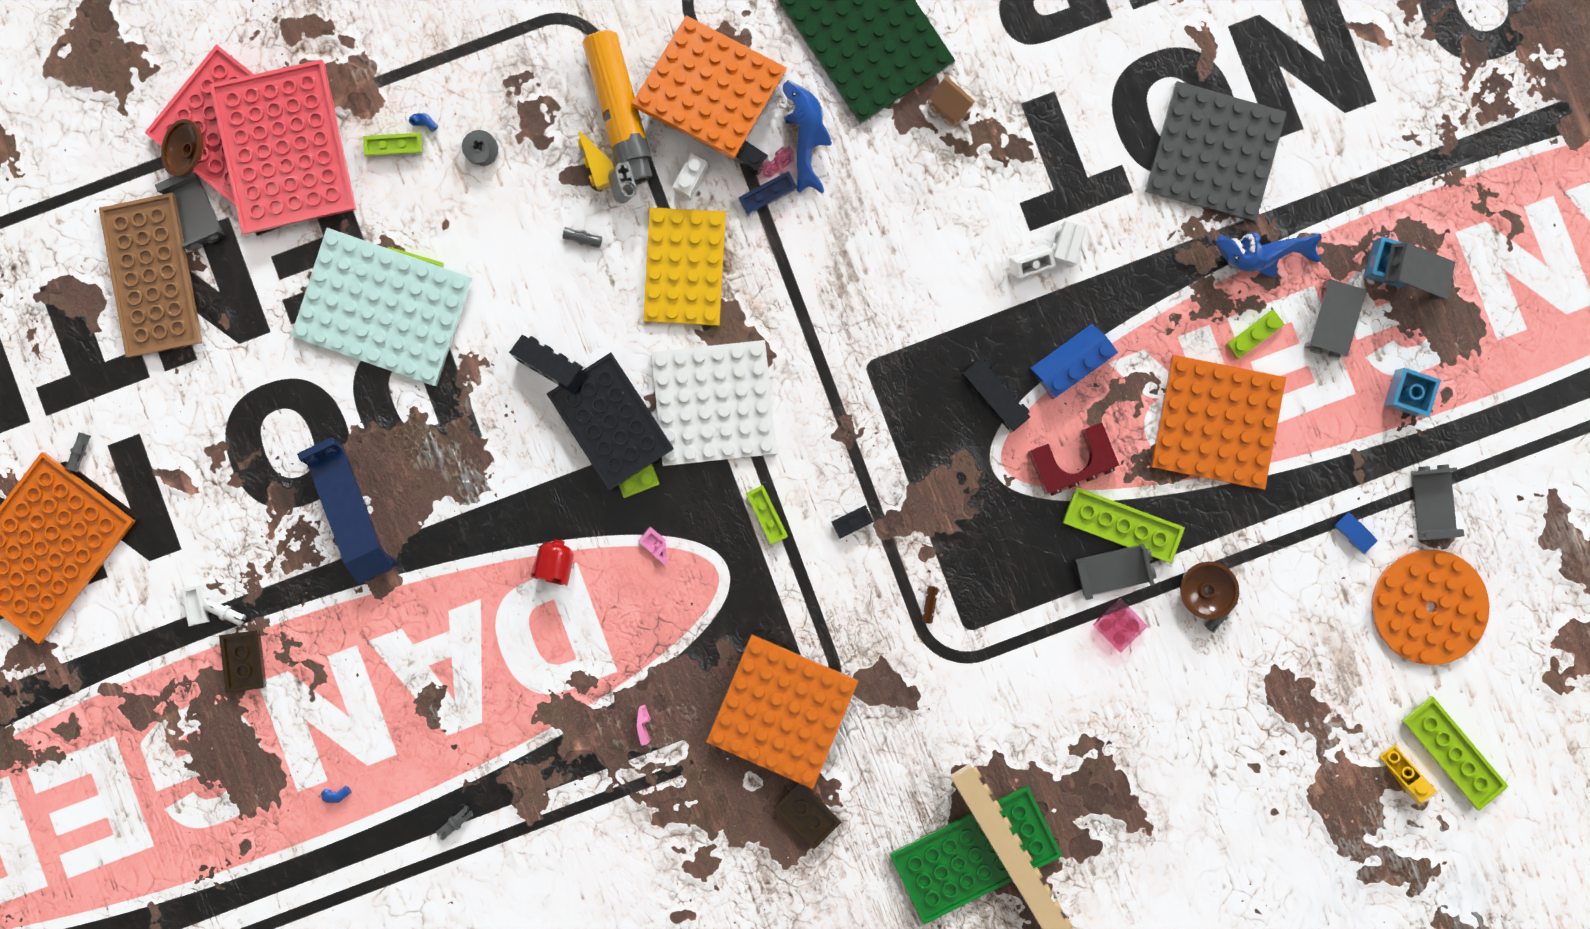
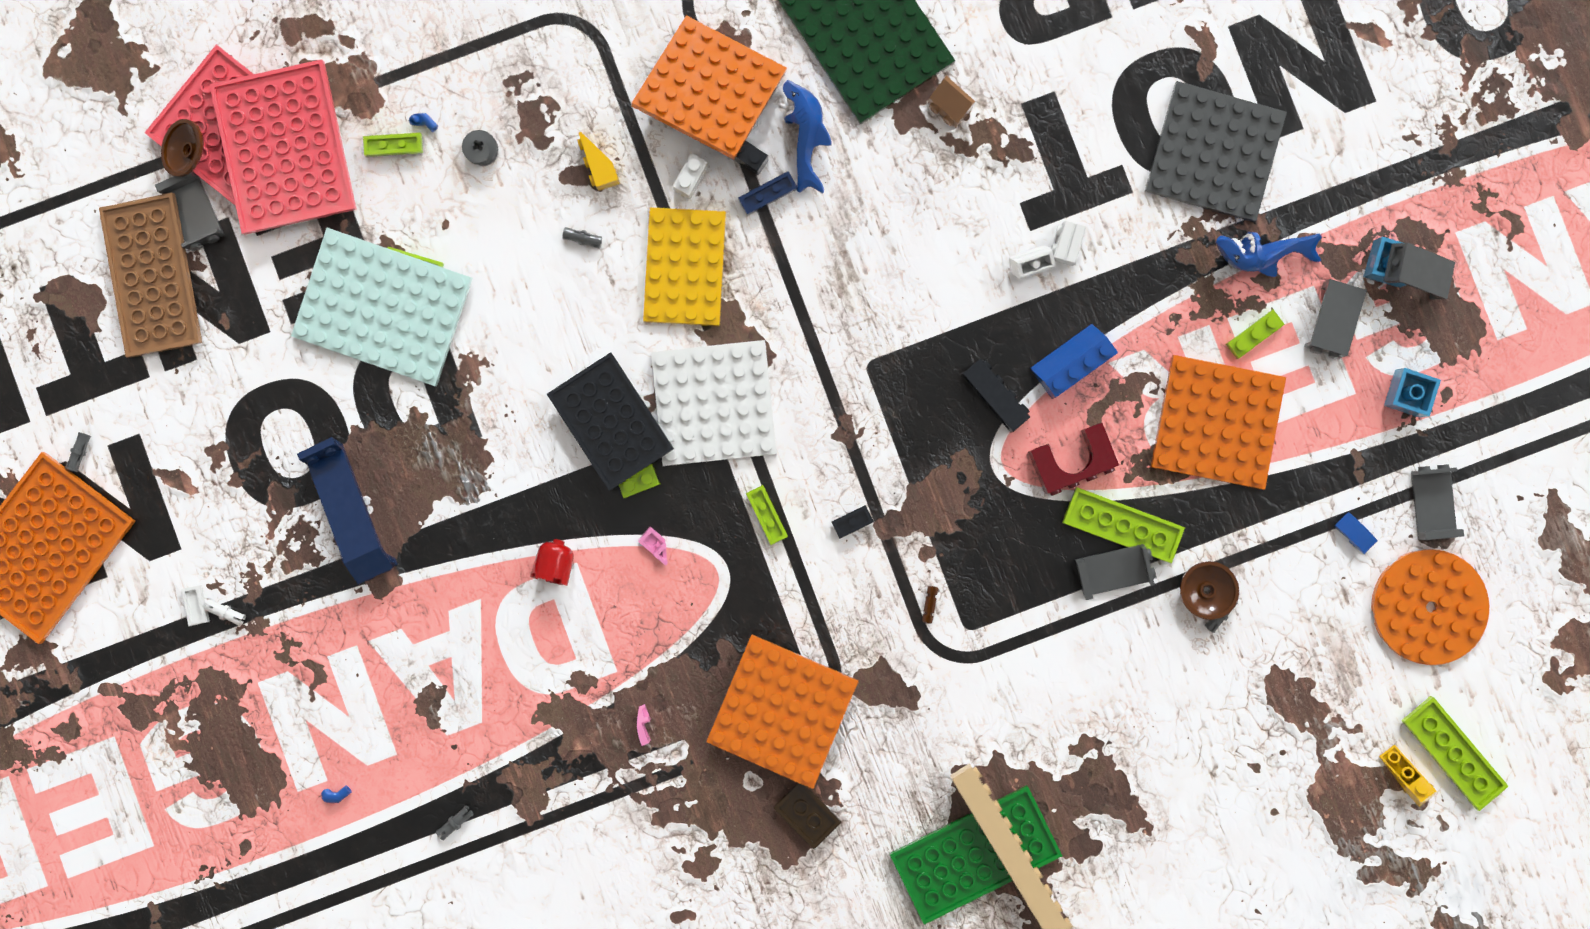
(242, 661): dark brown plate -> none
(548, 364): black brick -> none
(621, 120): light orange piece -> none
(783, 158): clear pink plate -> none
(1120, 625): clear pink plate -> none

